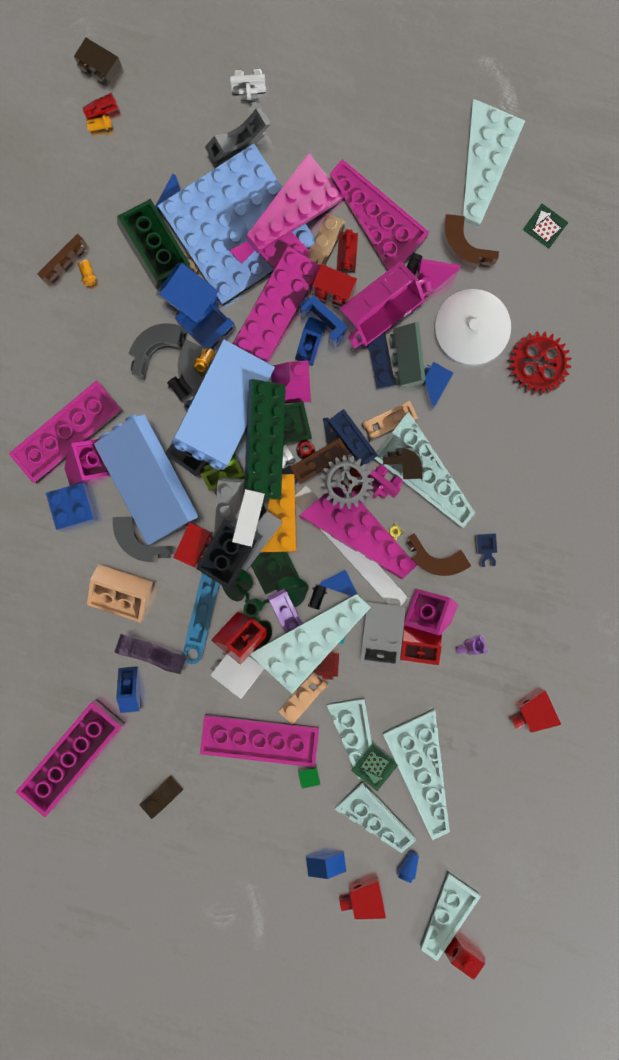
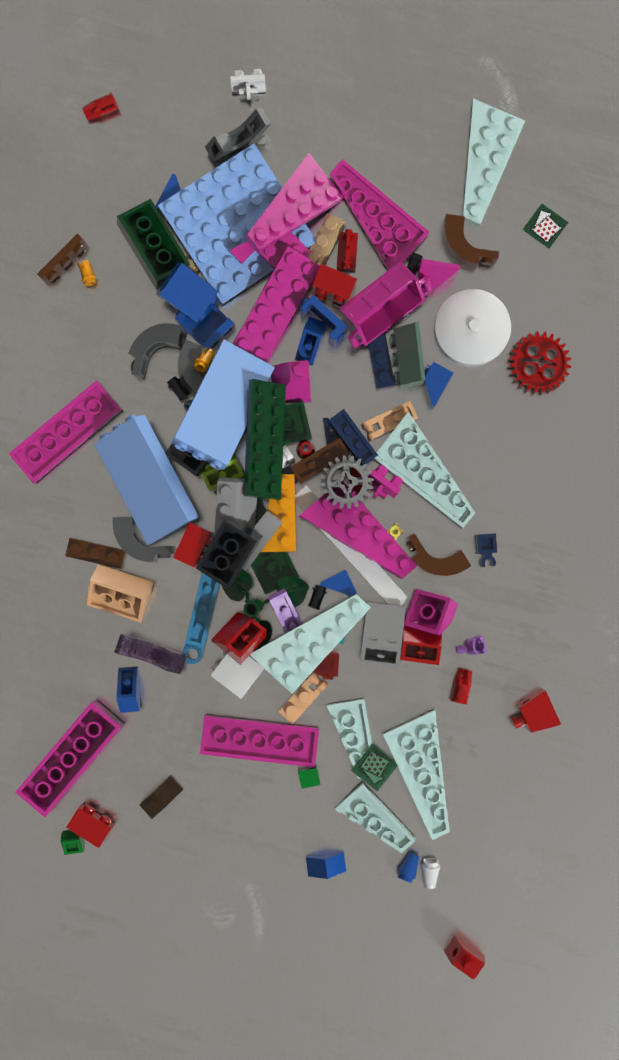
(71, 506): blue brick -> none
(71, 843): none -> green slope
(84, 463): dark pink slope -> none
(90, 825): none -> red brick
(95, 553): none -> reddish brown plate
(97, 60): dark brown brick -> none
(99, 123): light orange pin -> none
(248, 517): white sticker -> none
(365, 900): red torso -> none
(411, 462): dark brown brick -> none
(430, 872): none -> white cone
(449, 914): light aqua wing -> none
(462, 686): none -> red hinge

